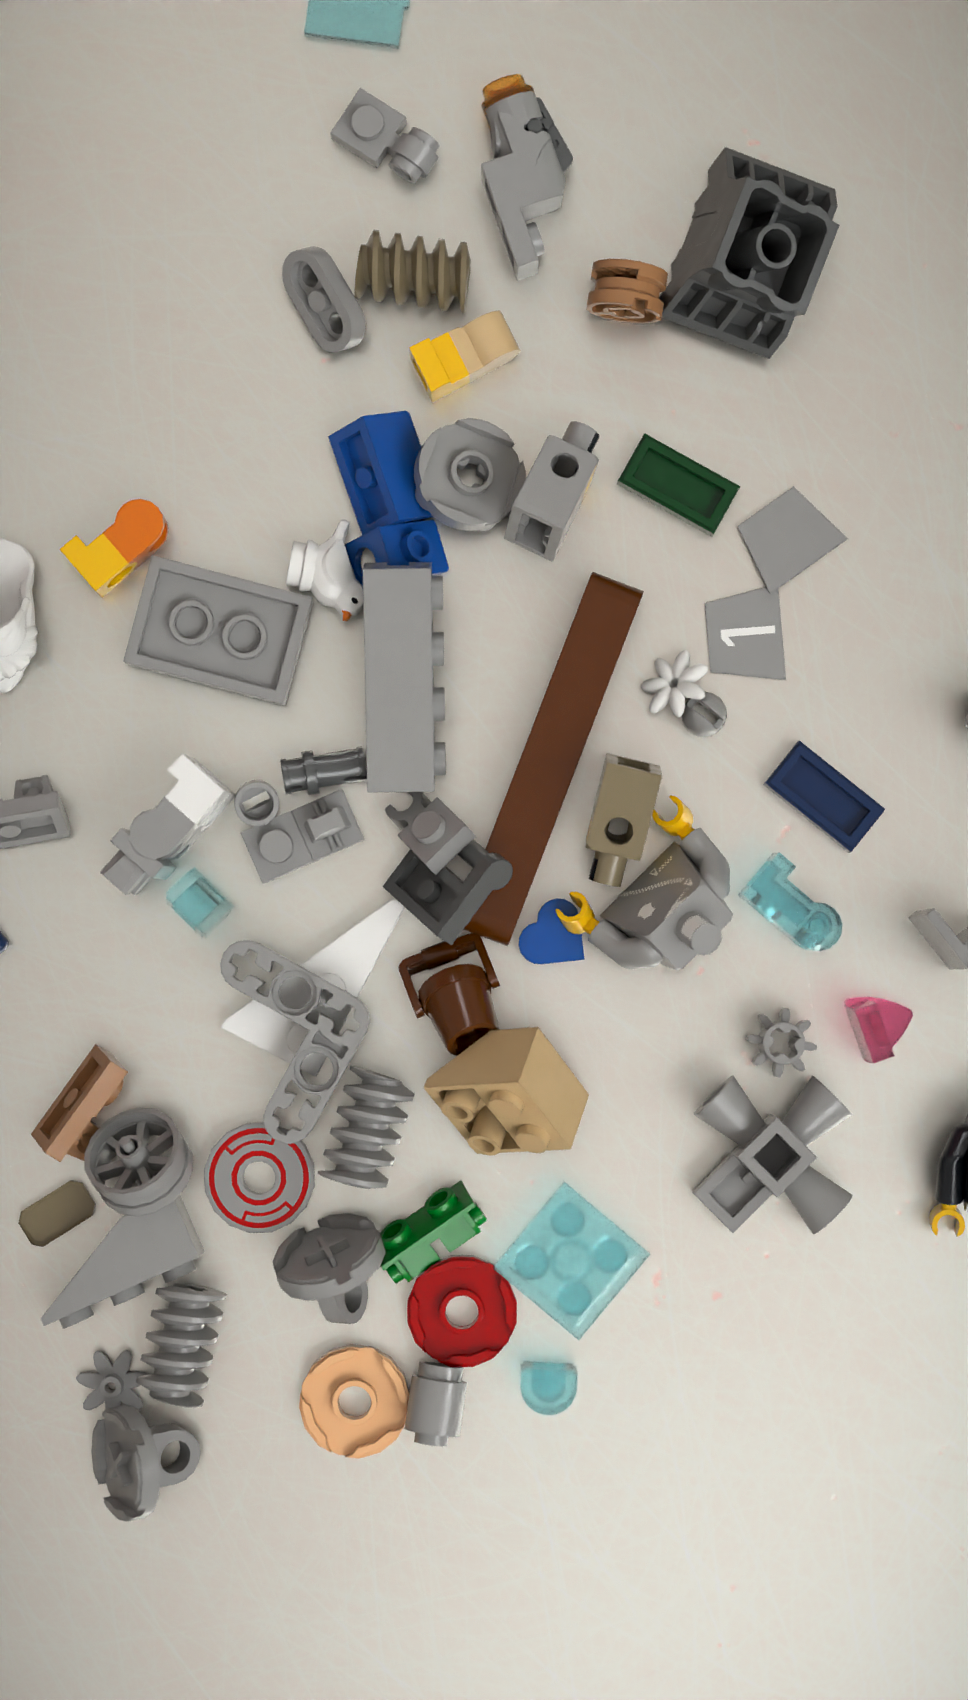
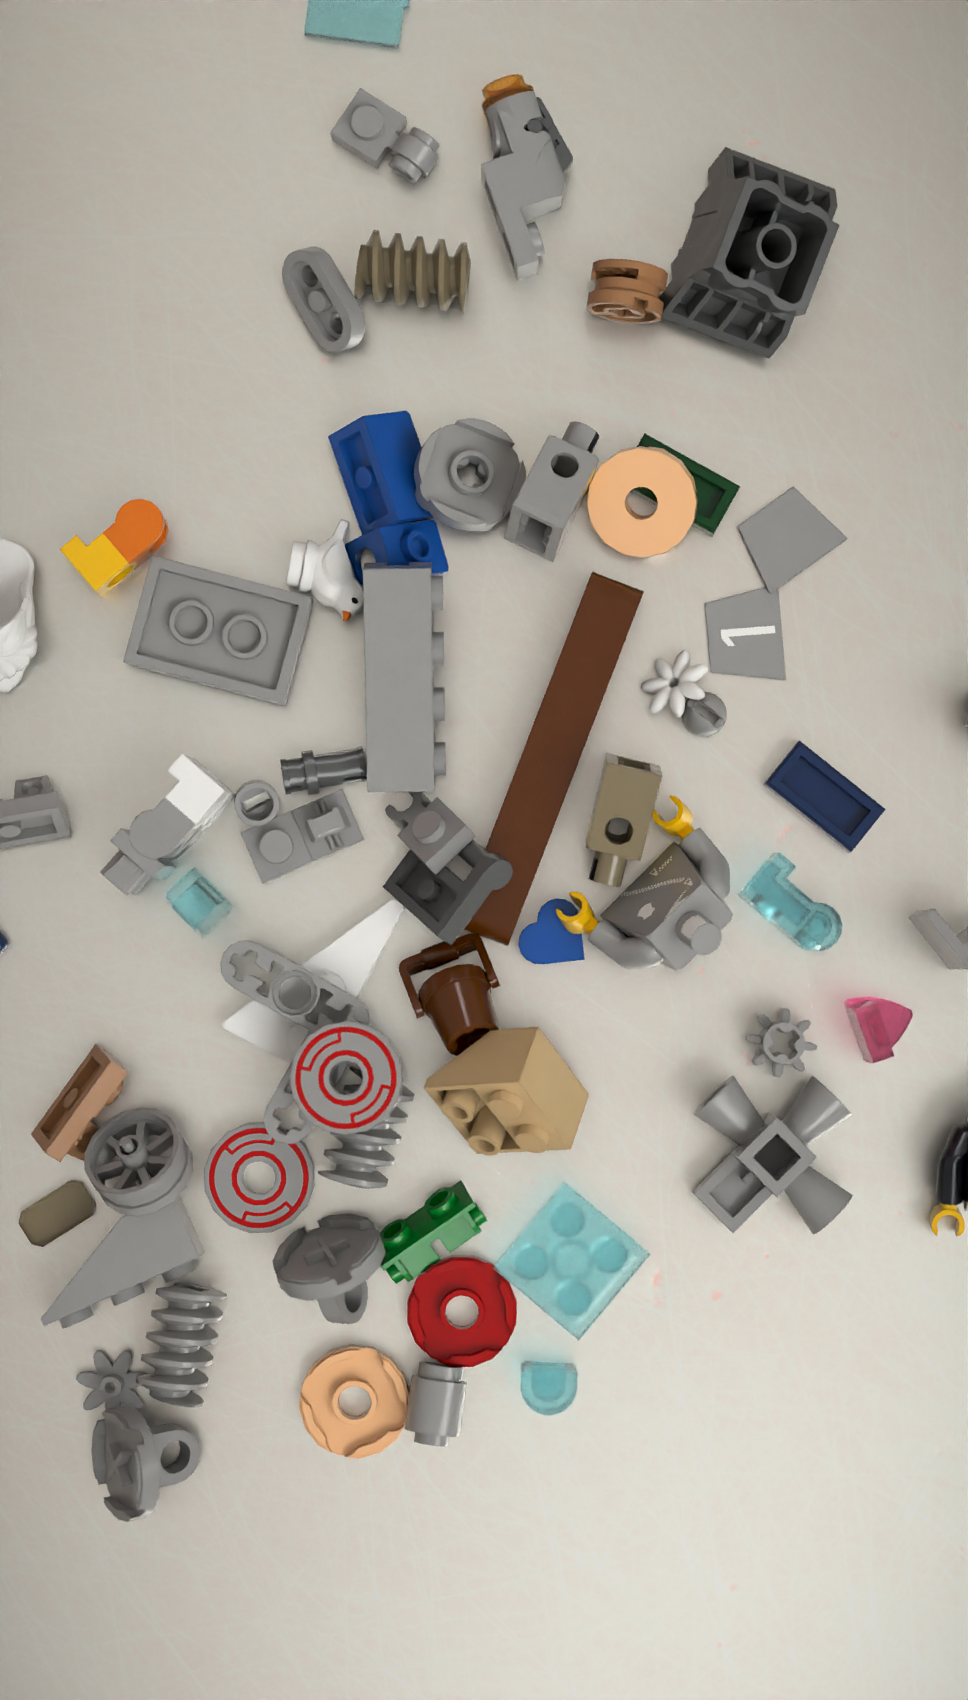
(313, 1073): none -> light grey tile
(463, 354): leg -> none
(621, 526): none -> light nougat tile

